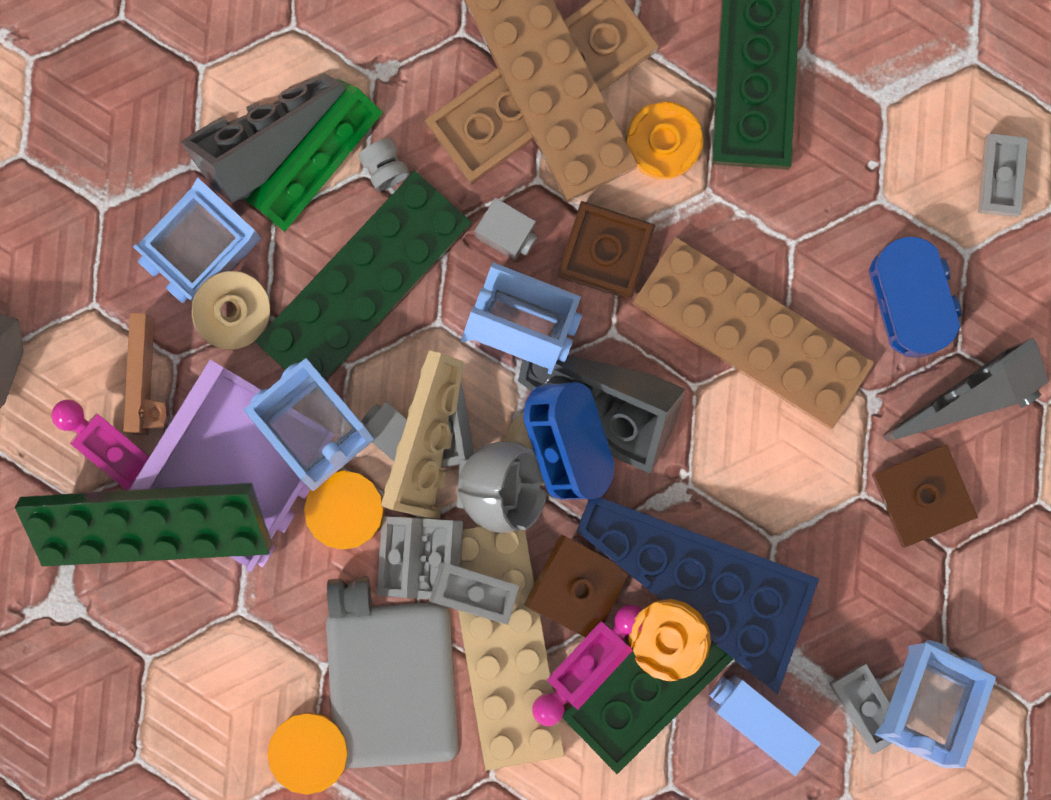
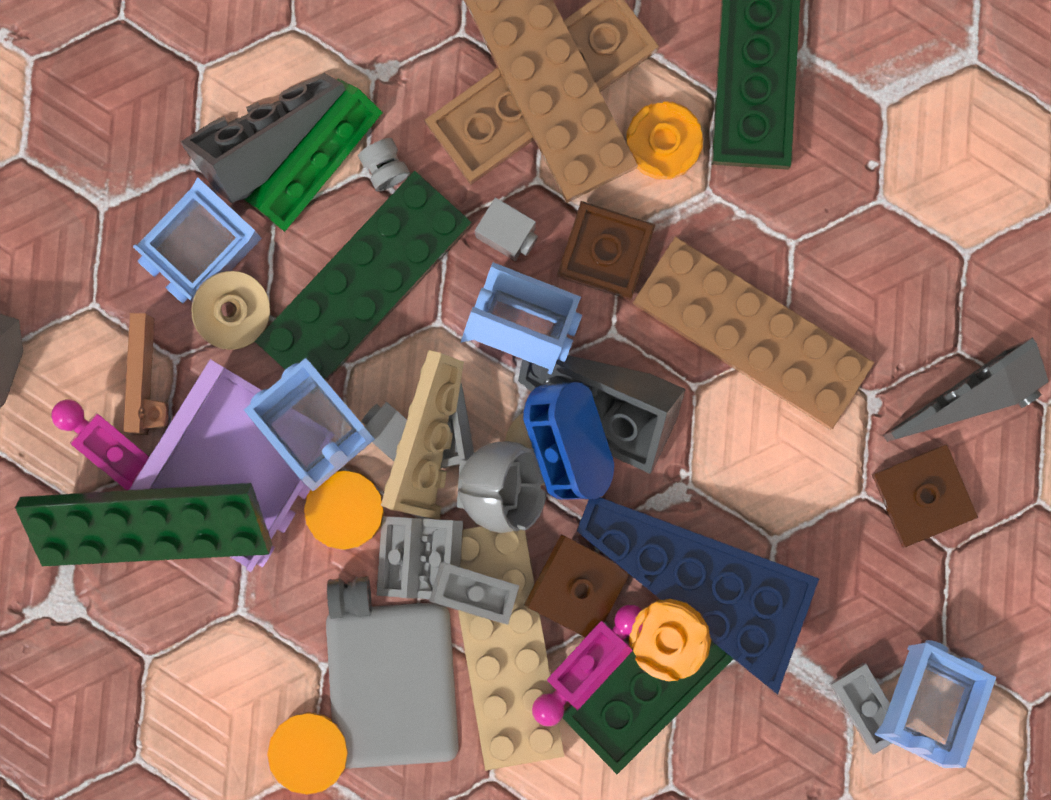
(762, 723): light blue brick -> none
(915, 297): blue brick -> none
(1003, 175): light grey plate -> none

